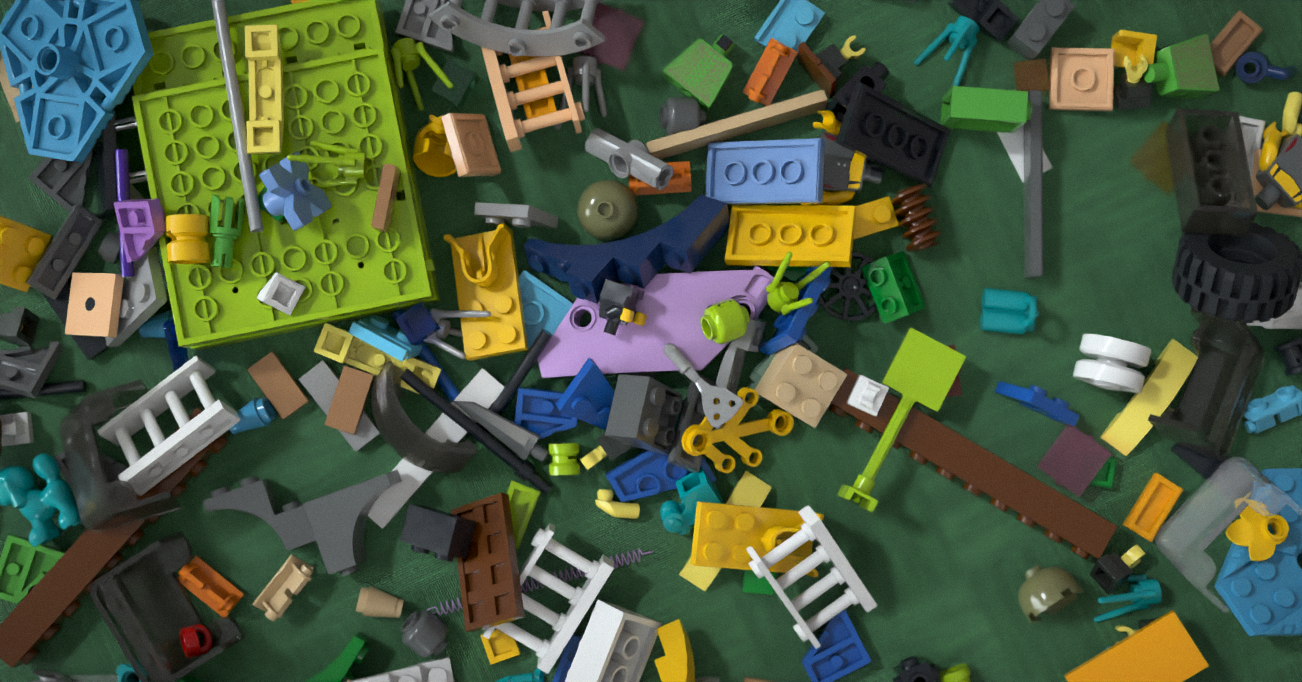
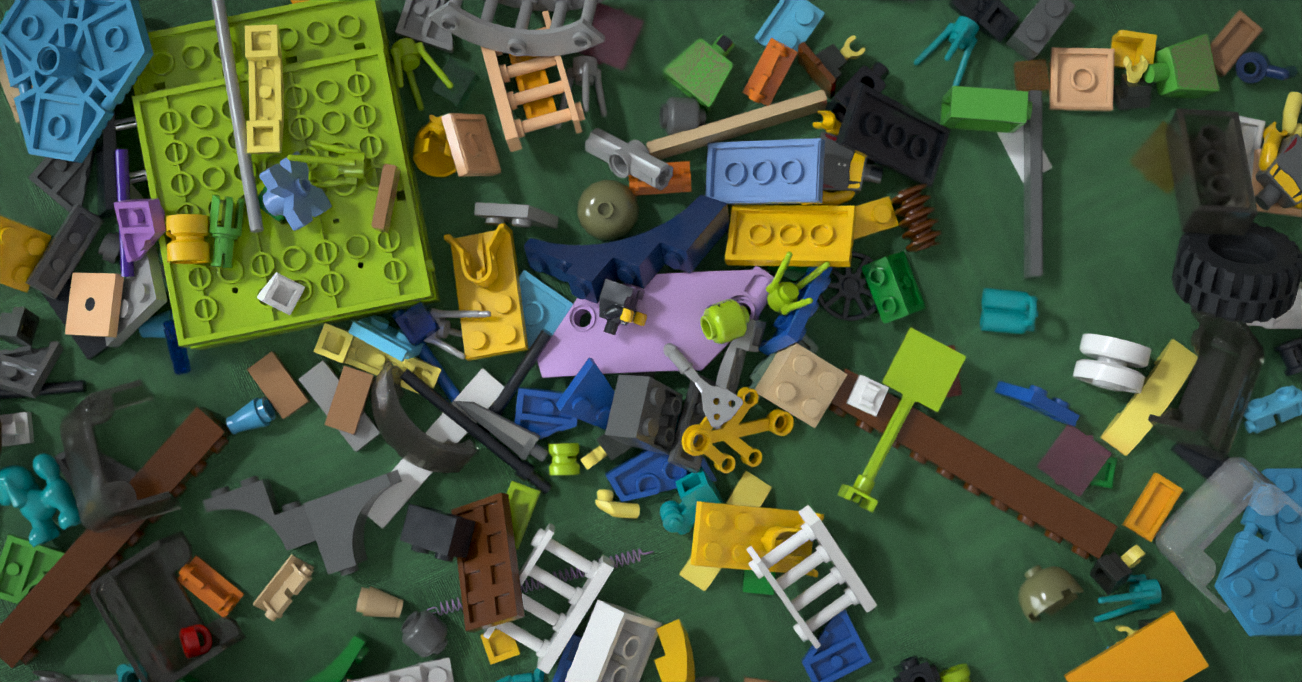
(182, 444): white fence -> none
(1253, 533): yellow plate -> none

